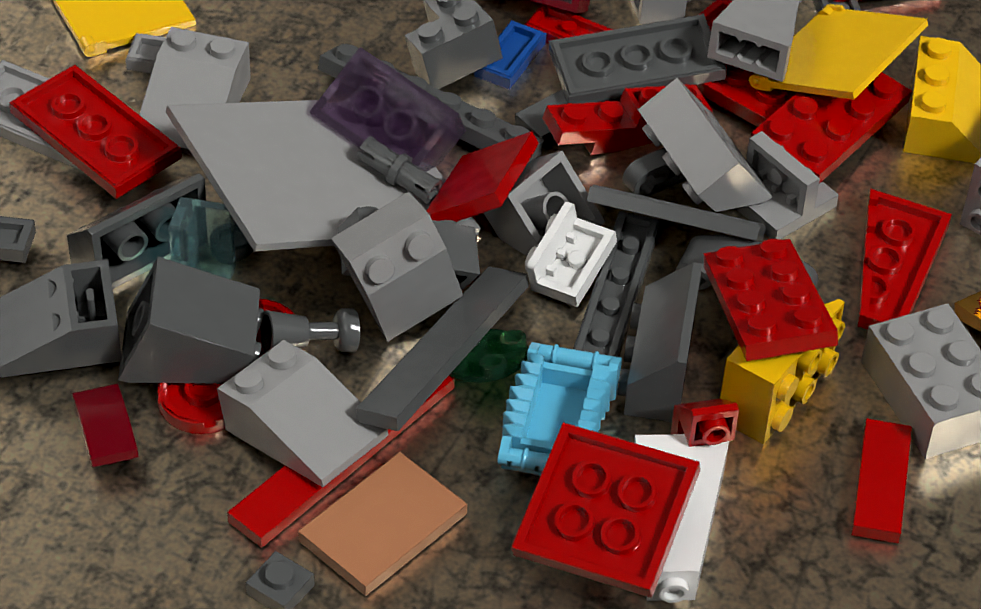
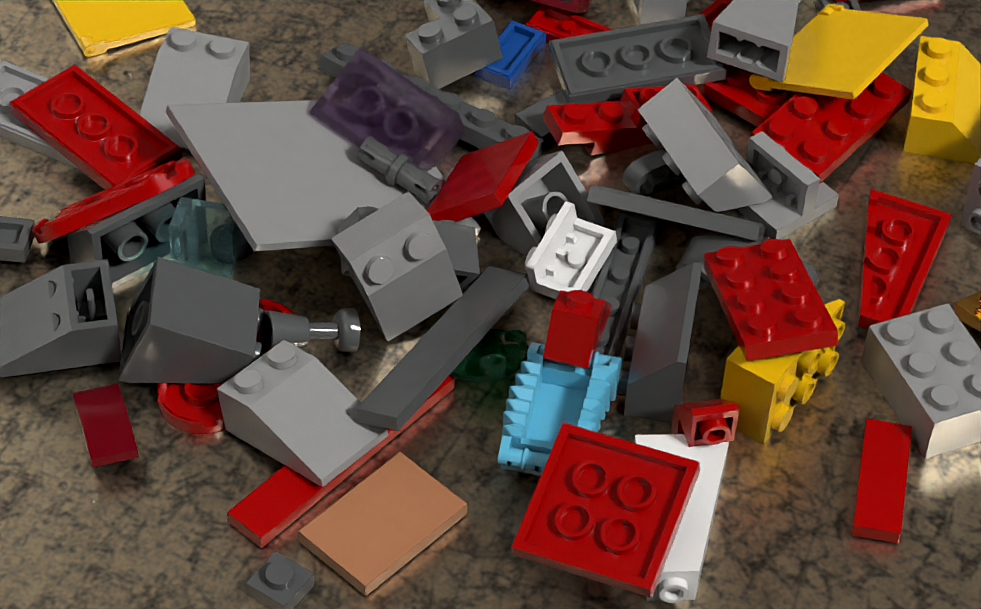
(113, 199): none -> red tile
(143, 52): light grey tile -> none
(576, 327): none -> red slope

